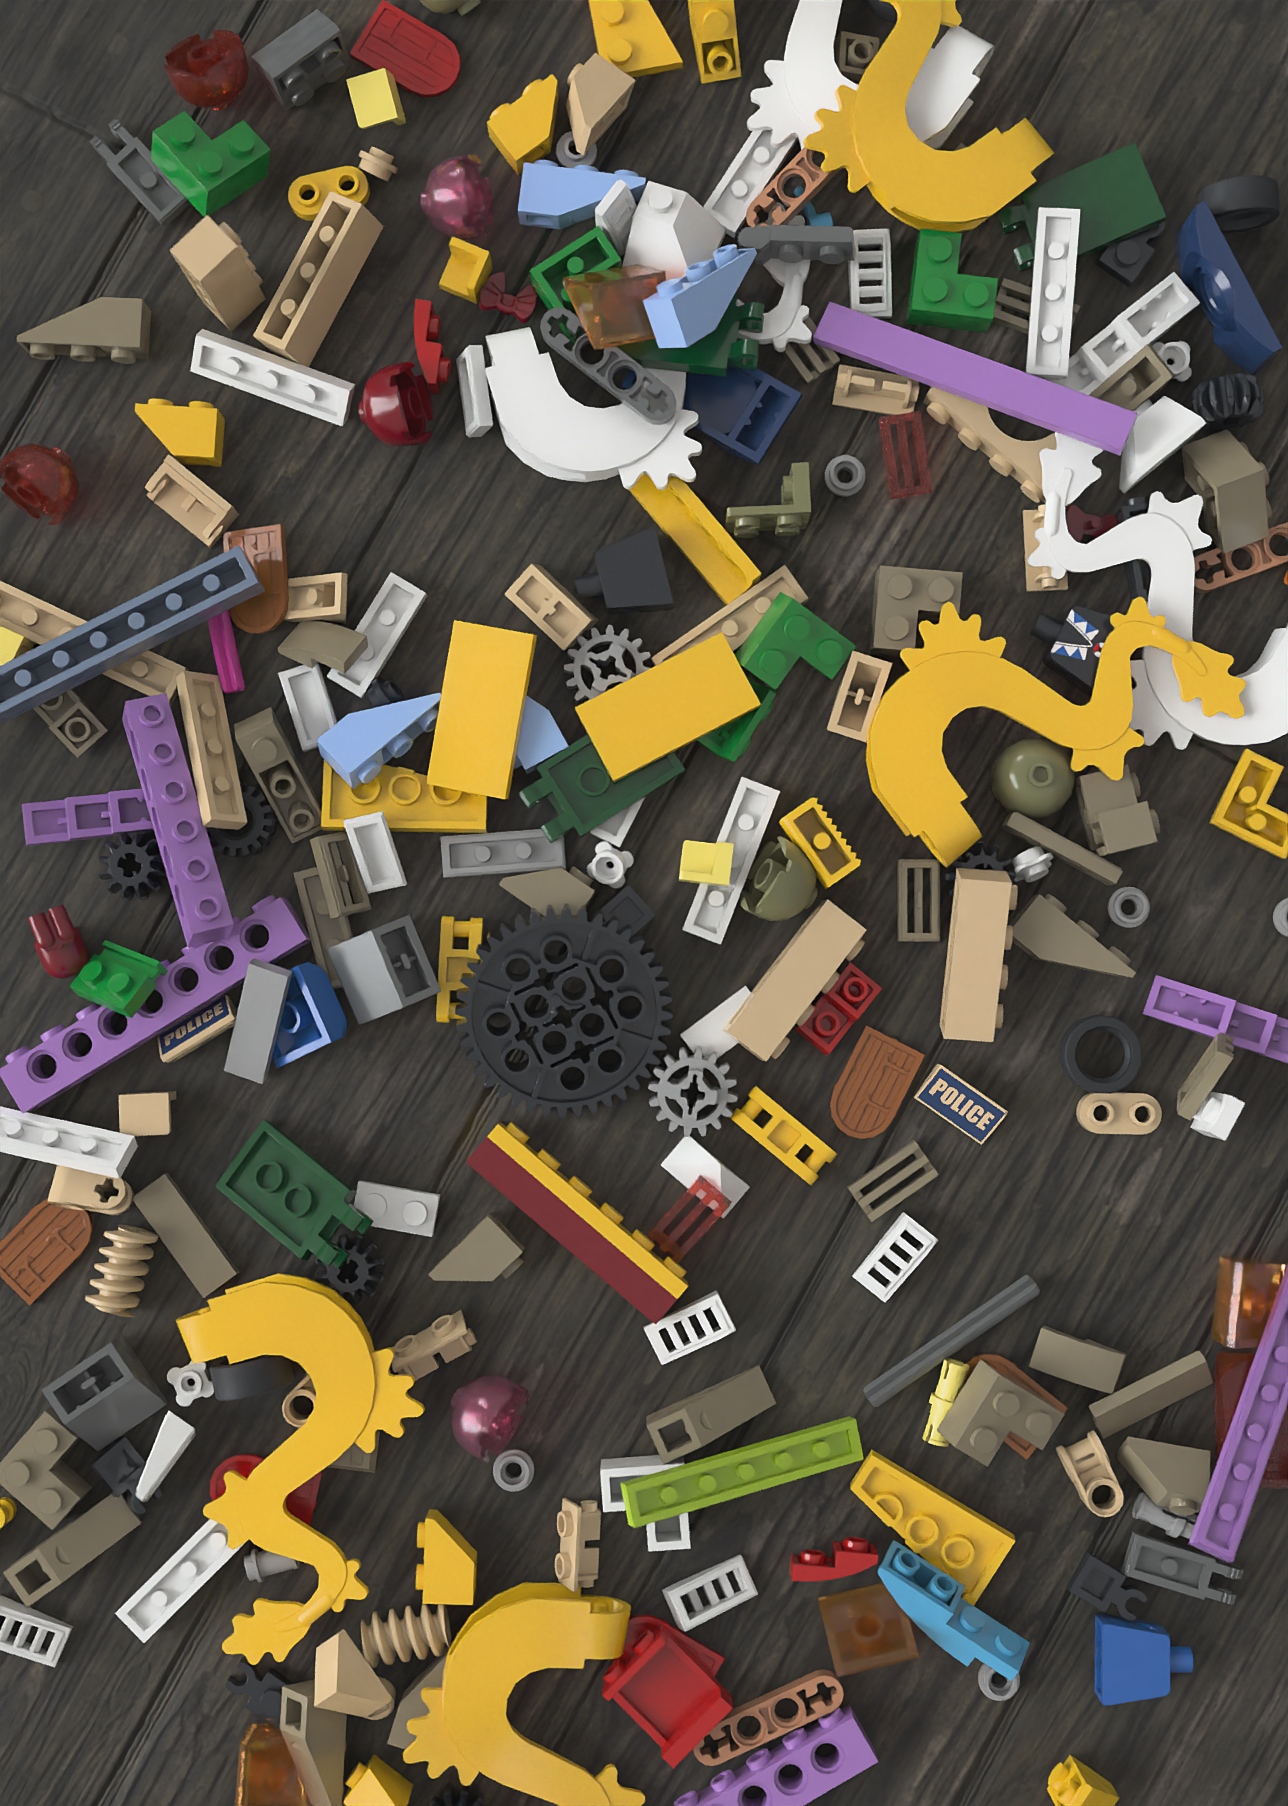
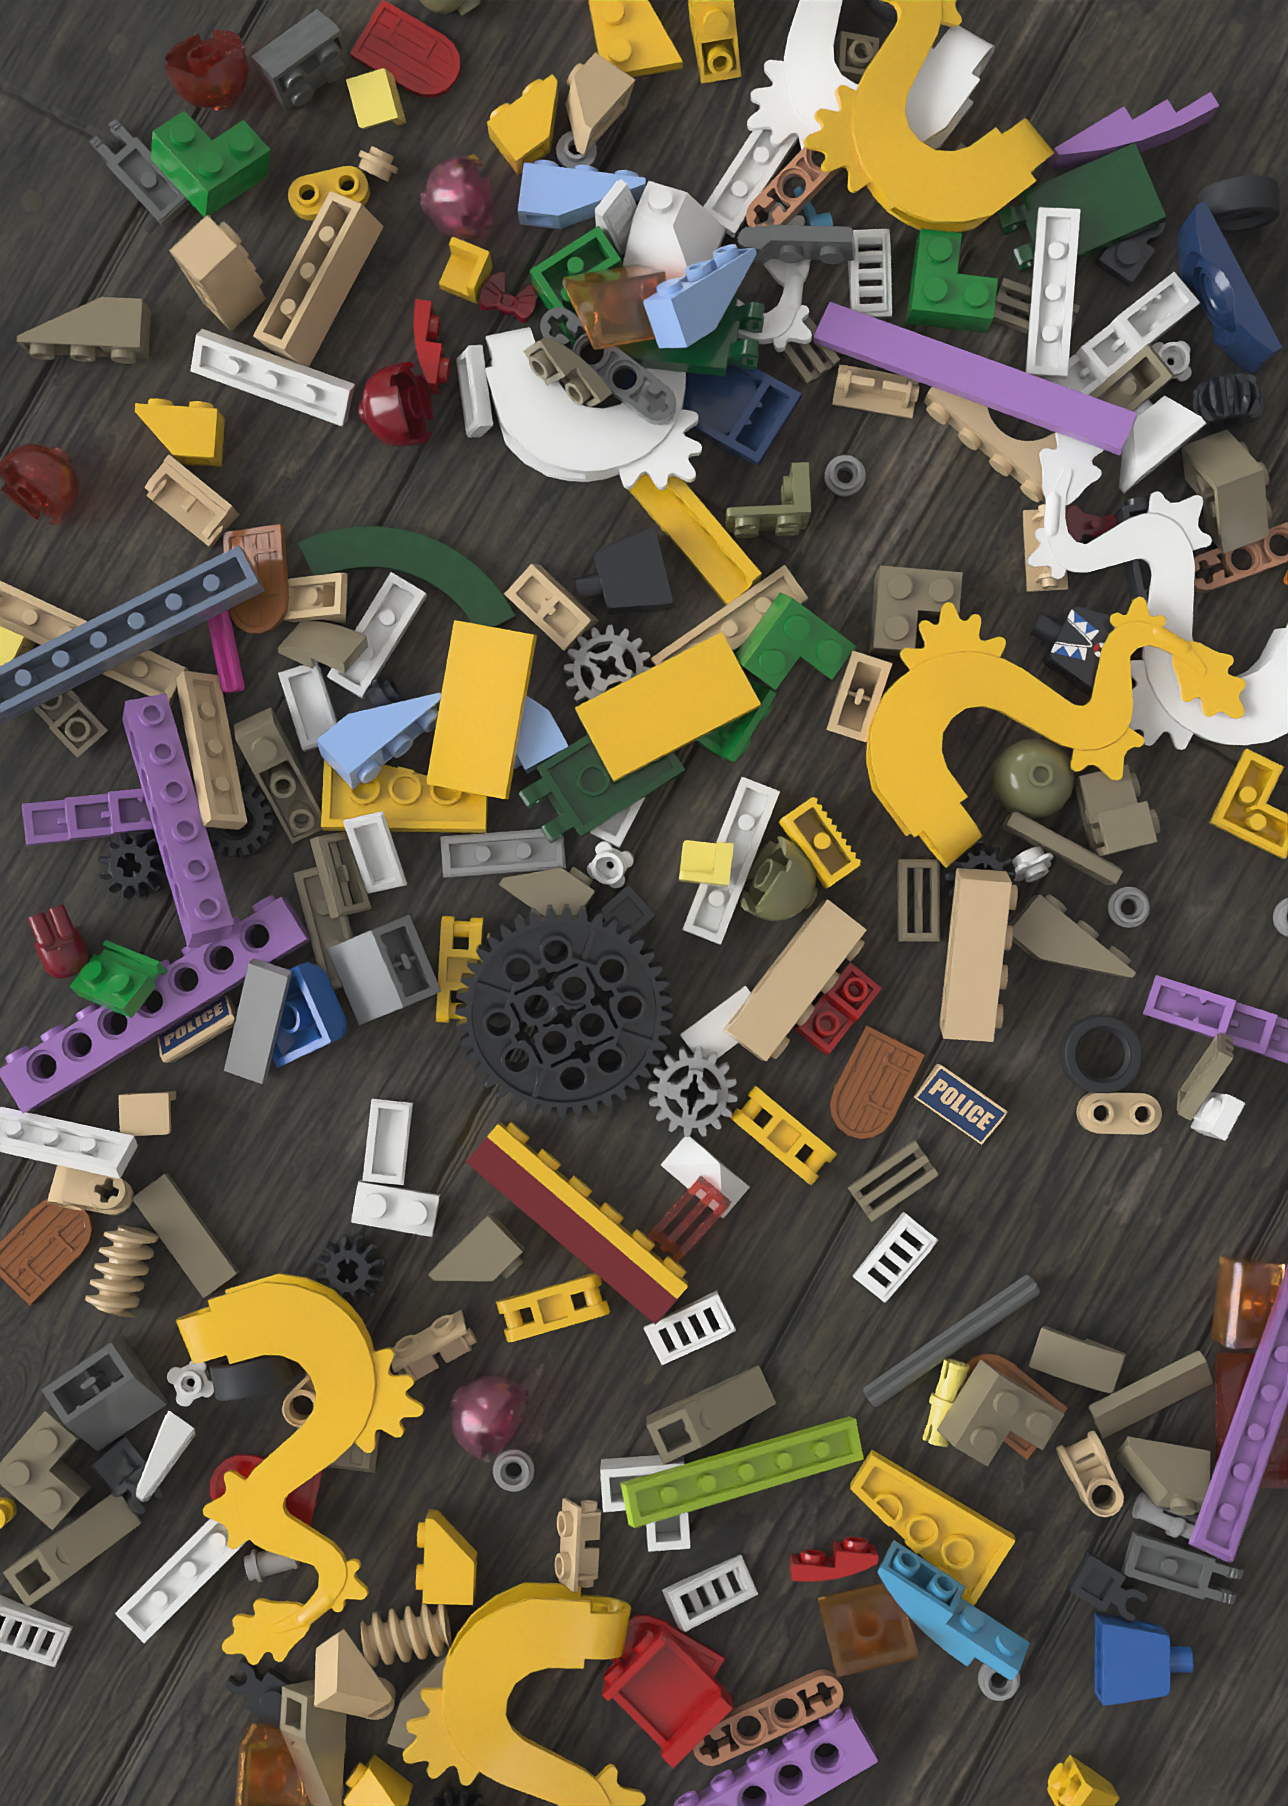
(292, 1195): dark green tile -> none
(387, 1141): none -> white tile
(412, 555): none -> dark green tile
(552, 1307): none -> yellow plate
(555, 361): none -> dark tan slope
(899, 420): clear red tile -> none
(1119, 130): none -> medium lavender slope

